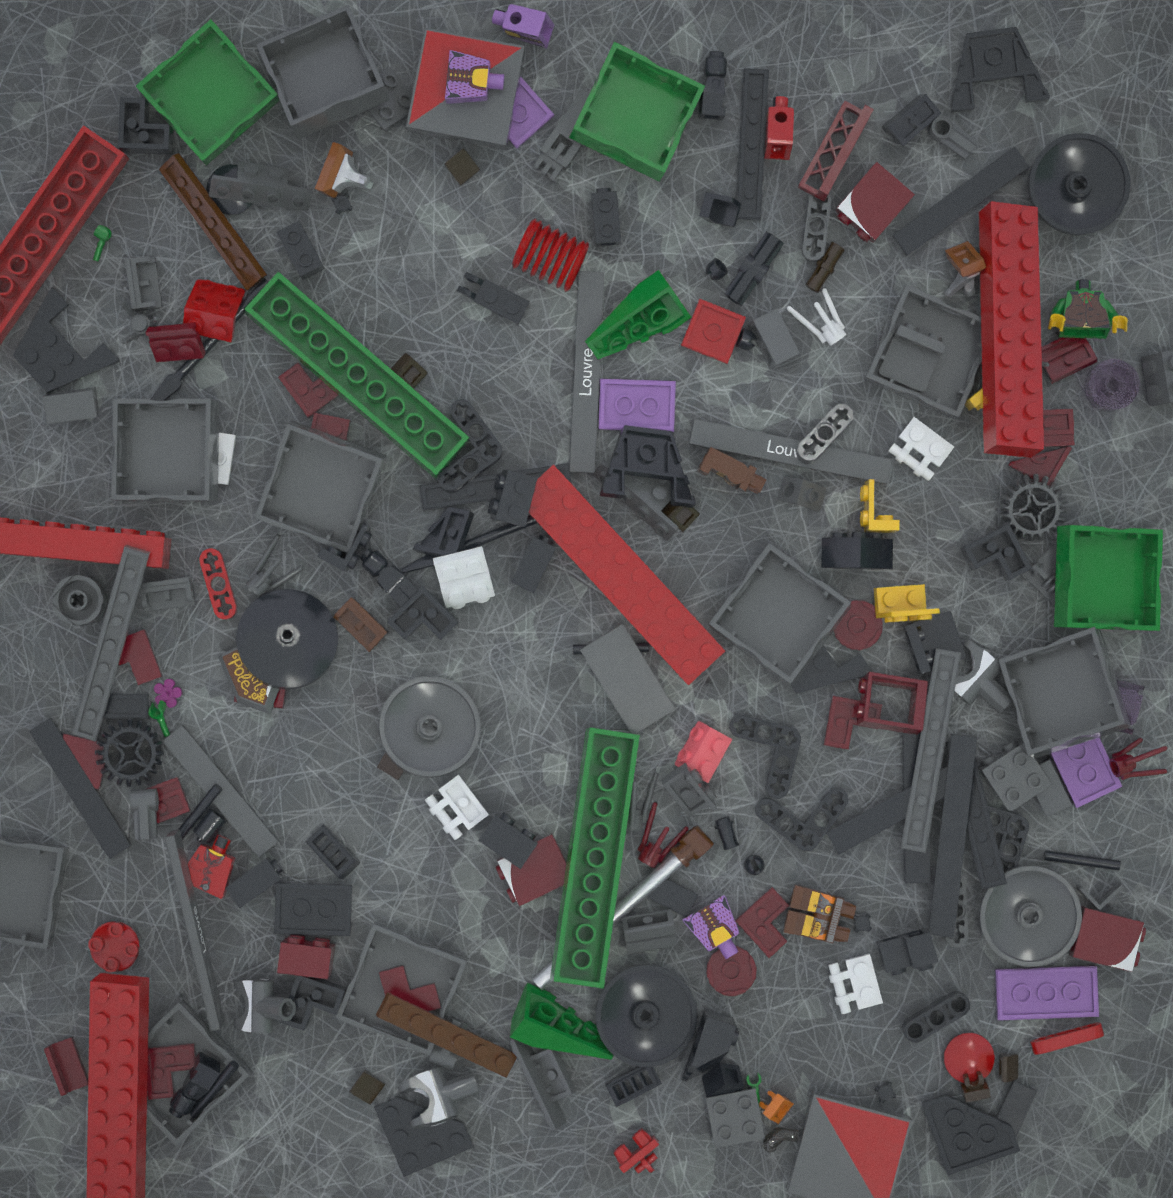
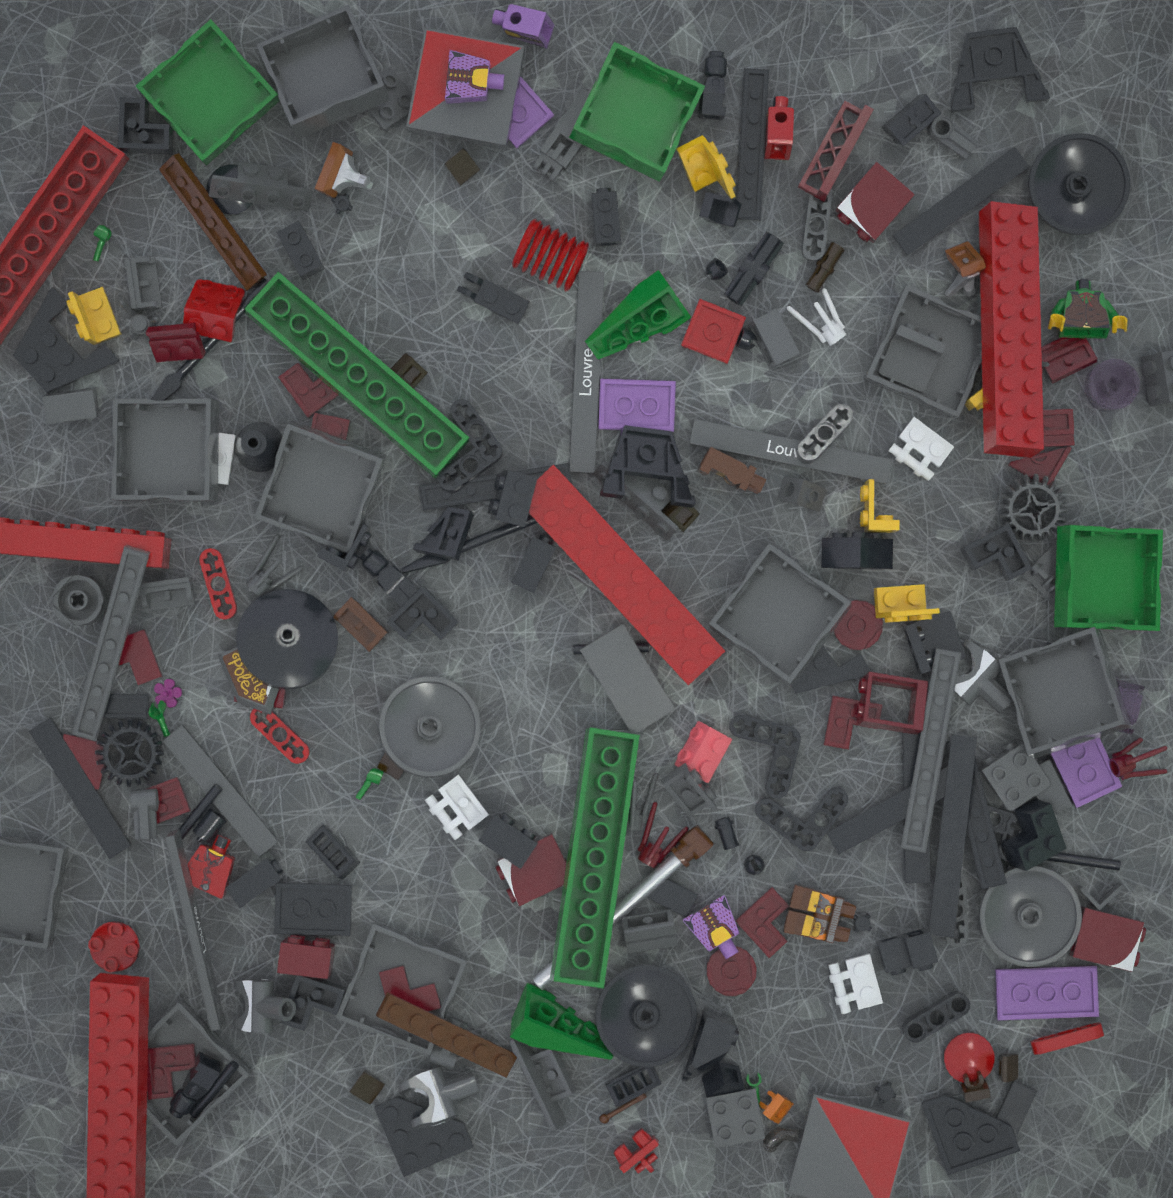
(66, 1065): dark red panel -> none
(94, 316): none -> yellow bracket
(264, 454): none -> black cone
(289, 751): none -> red beam
(373, 776): none -> green hand
(464, 577): white plate -> none
(604, 1118): none -> reddish brown hinge
(705, 165): none -> yellow bracket
(1039, 836): none -> black brick

